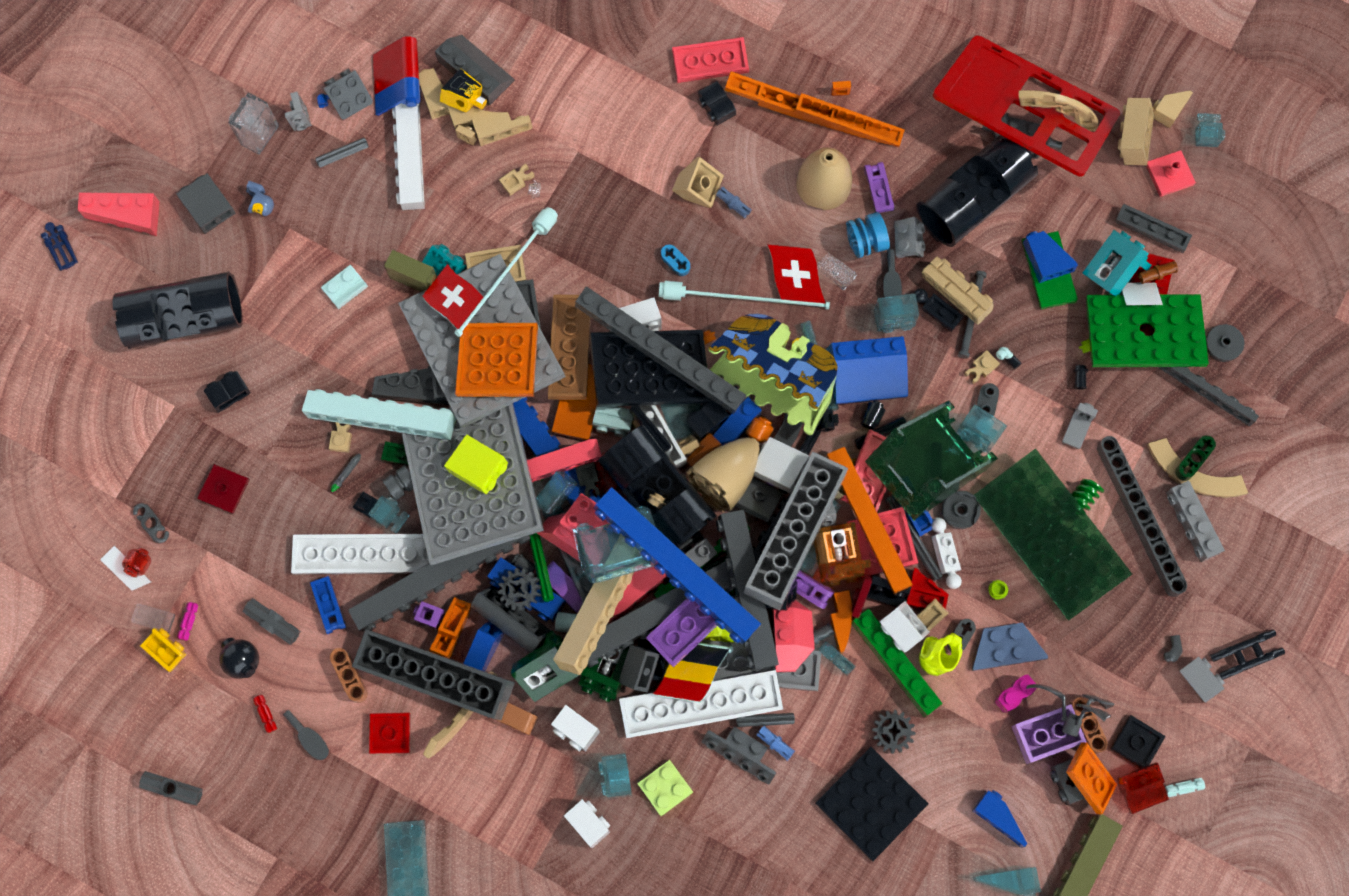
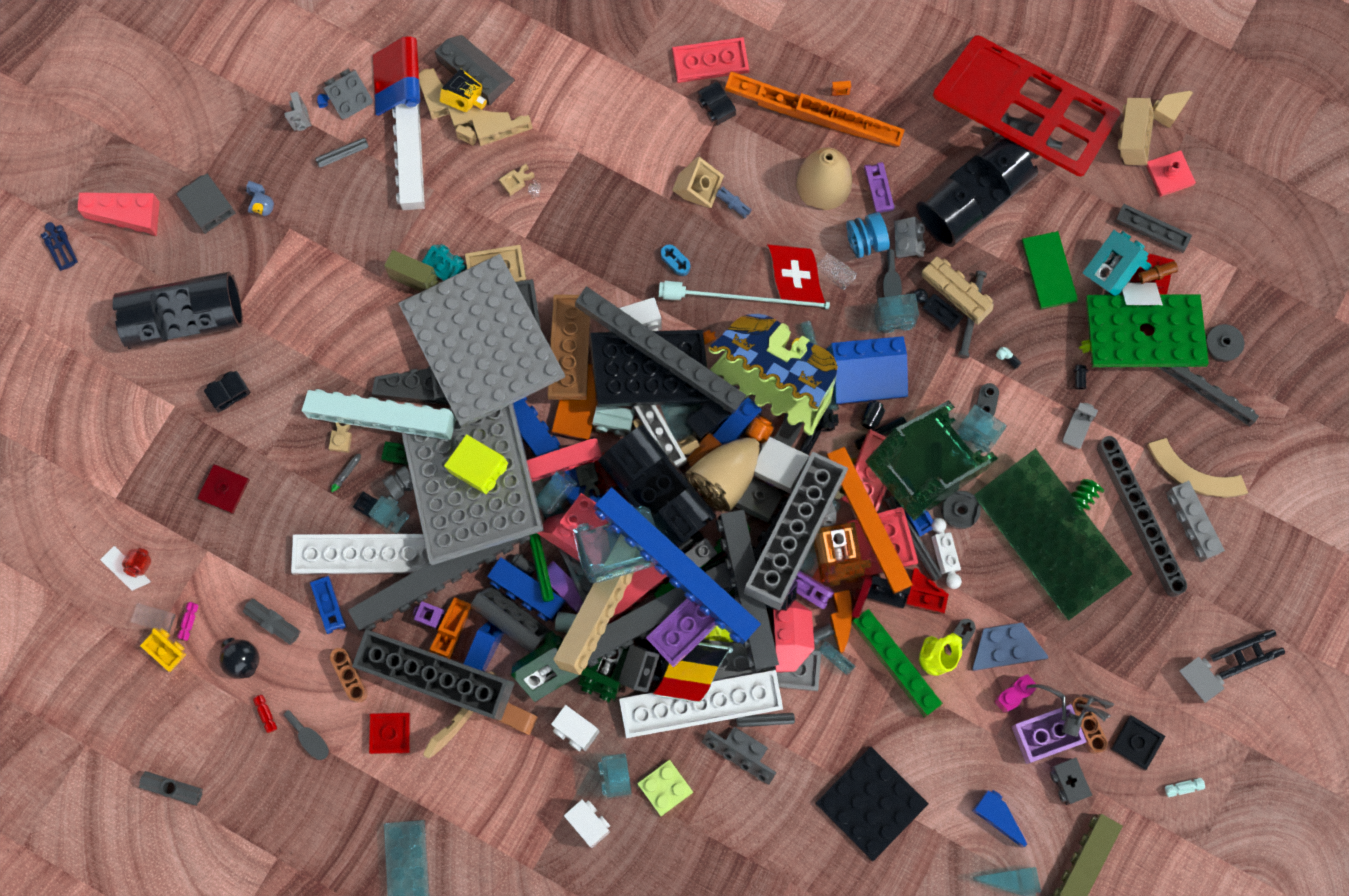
(152, 532): dark grey piece -> none
(253, 123): clear brick -> none
(344, 286): light aqua plate -> none
(459, 299): flag -> none
(497, 360): orange plate -> none
(514, 595): dark grey gear -> none
(642, 419): black axle -> none
(656, 500): tan plate -> none
(775, 743): medium blue pin -> none
(902, 732): dark grey gear -> none
(904, 627): white brick -> none
(932, 614): tan tile -> none
(983, 366): tan plate -> none
(998, 589): lime plate -> none
(1047, 257): blue slope -> none
(1082, 114): tan tile -> none
(1091, 778): orange tile -> none
(1143, 788): clear red brick -> none
(1175, 651): dark grey arm -> none
(1195, 465): dark green beam -> none
(1209, 132): clear light blue brick -> none

